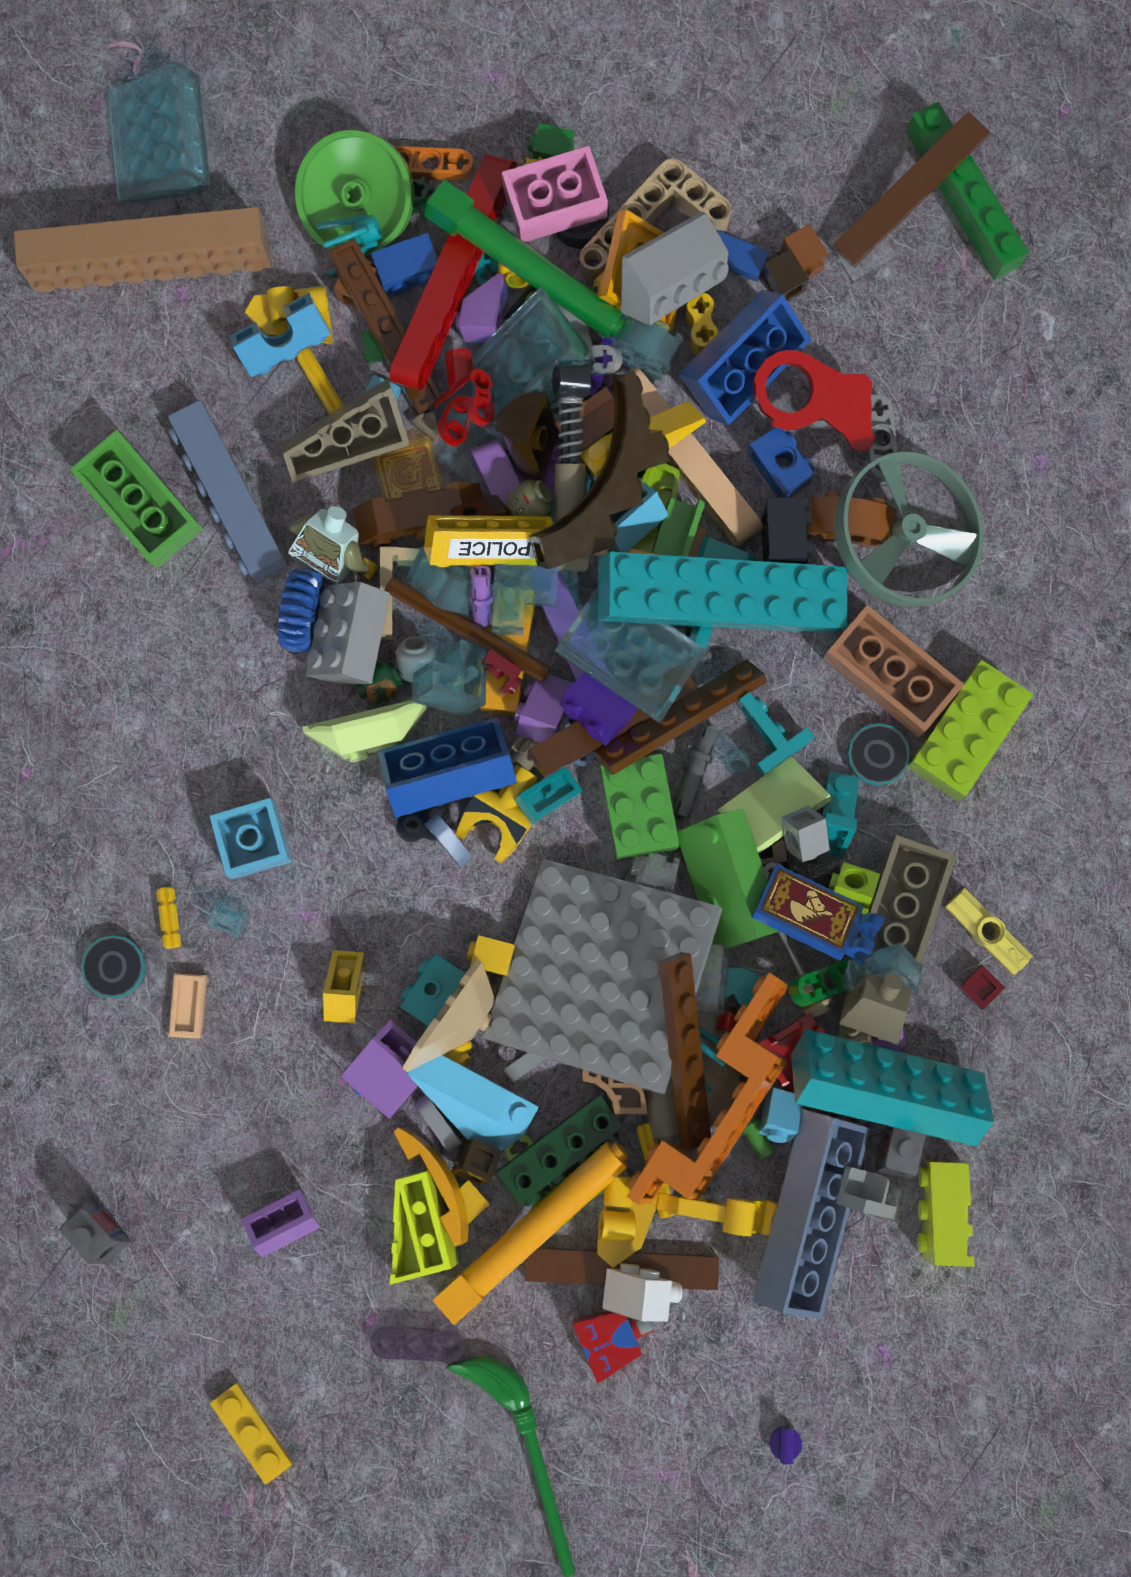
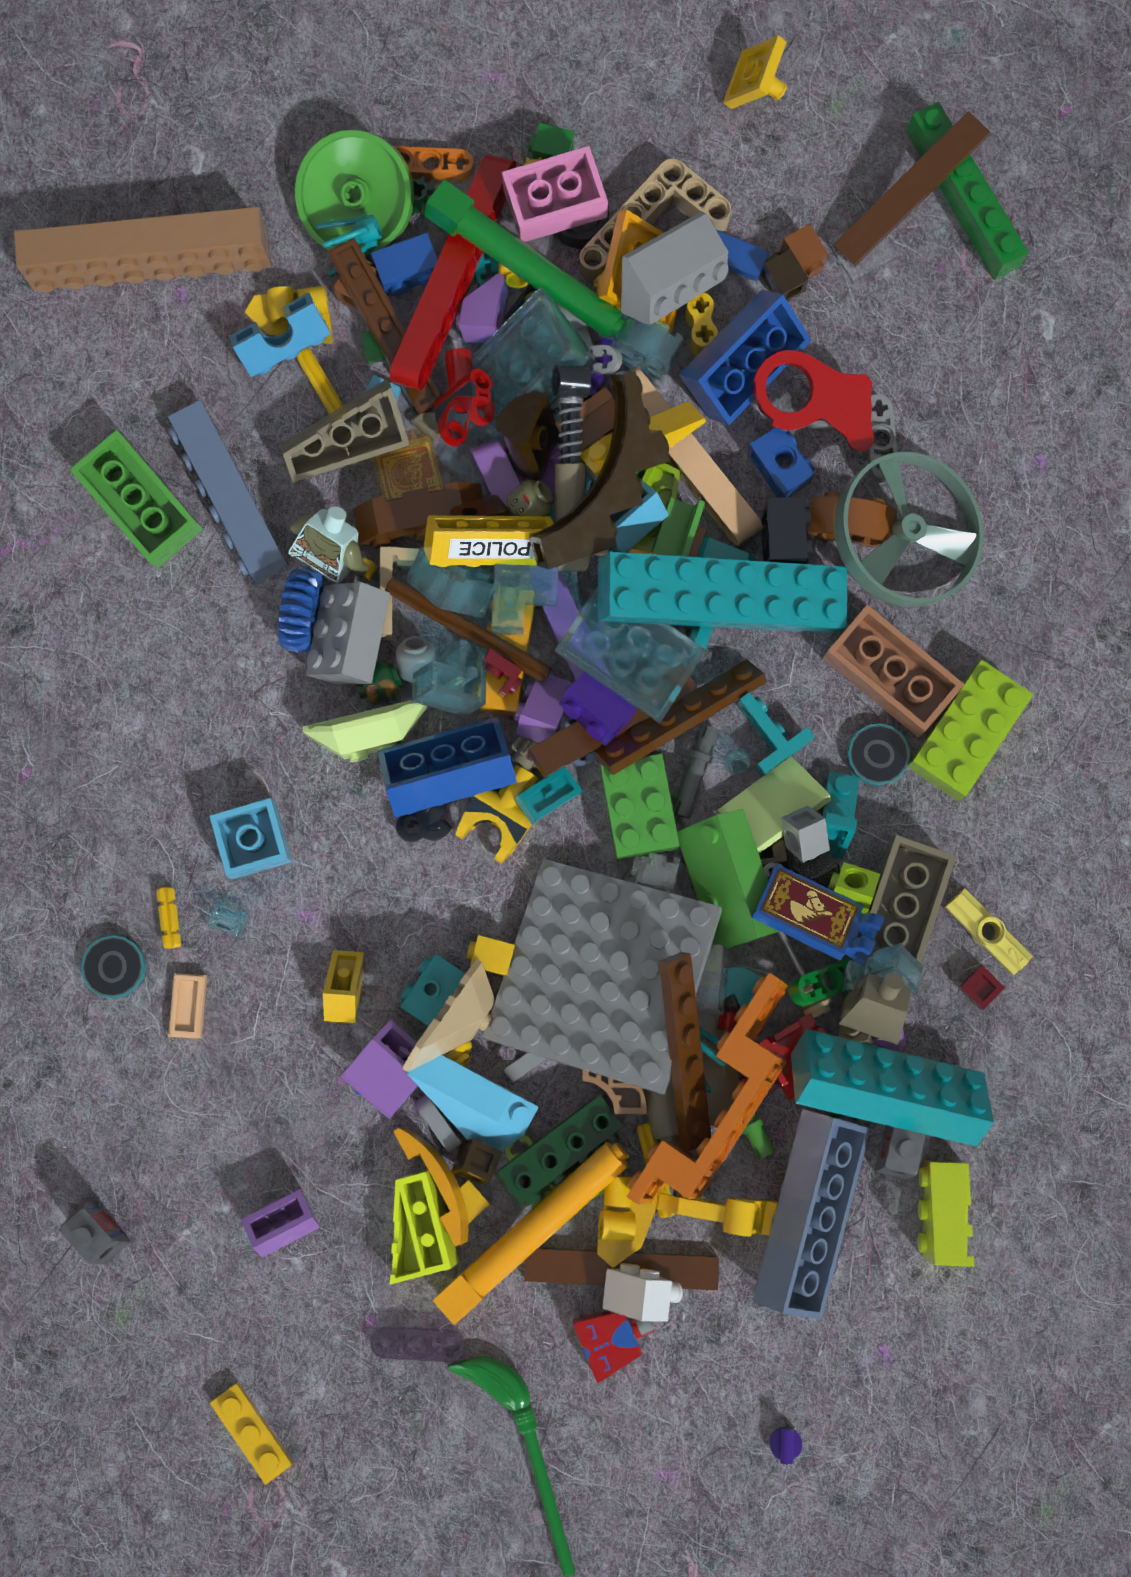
(158, 135): clear light blue slope -> none
(448, 840): sand blue beam -> none
(481, 595): medium lavender pin -> none
(756, 72): none -> yellow tile
(780, 1116): medium azure brick -> none
(866, 1193): light grey panel -> none

